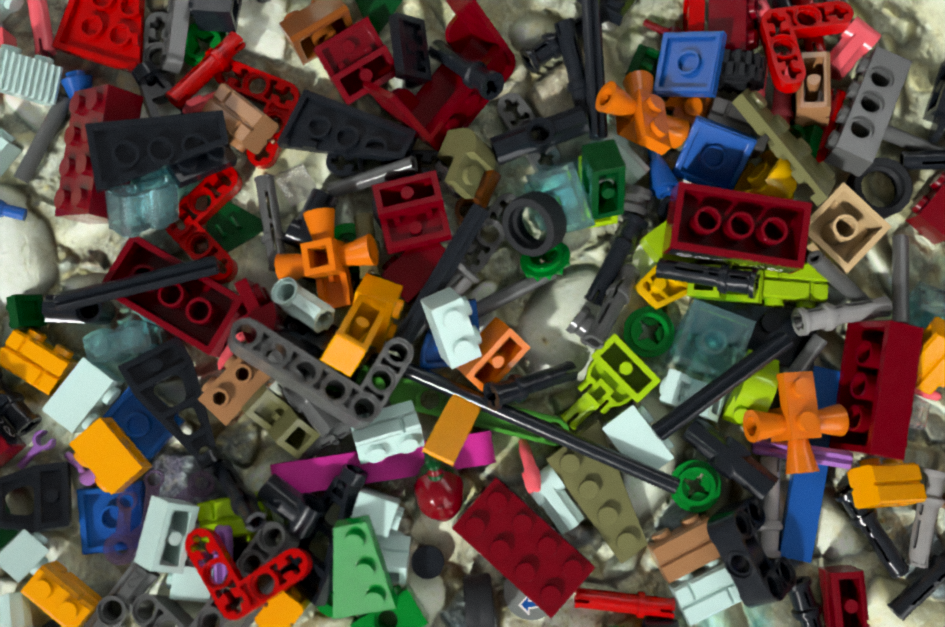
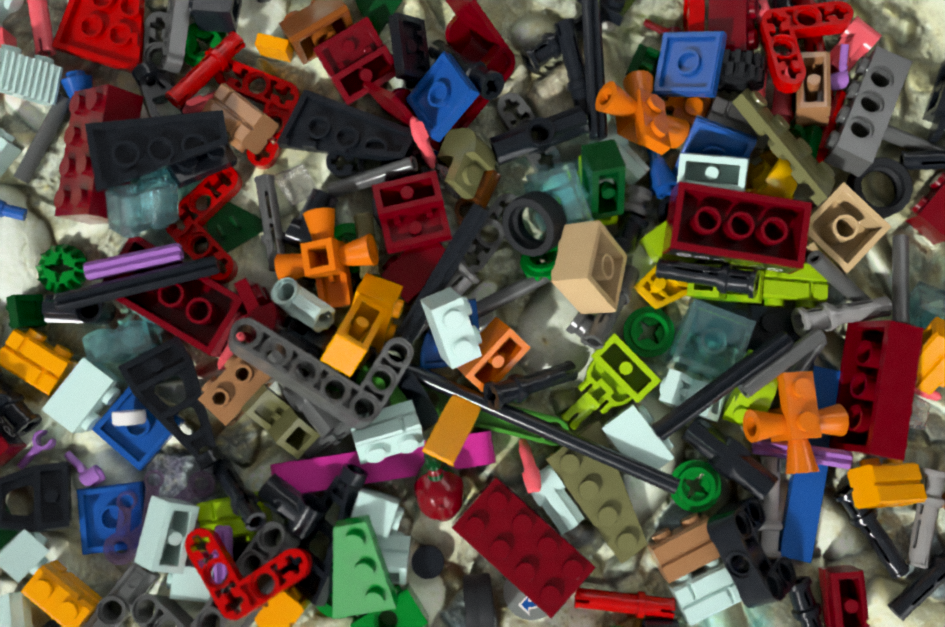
(69, 280): none -> green gear
(109, 455): light orange brick -> none
(129, 417): none -> white tile
(133, 261): none -> medium lavender axle
(274, 47): none -> light orange tile
(421, 137): none -> coral piece
(423, 406): none -> black sticker
(442, 96): none -> blue tile
(589, 267): none -> tan brick
(714, 170): none -> light aqua brick
(783, 362): none -> dark grey piece
(841, 79): none -> medium lavender hand

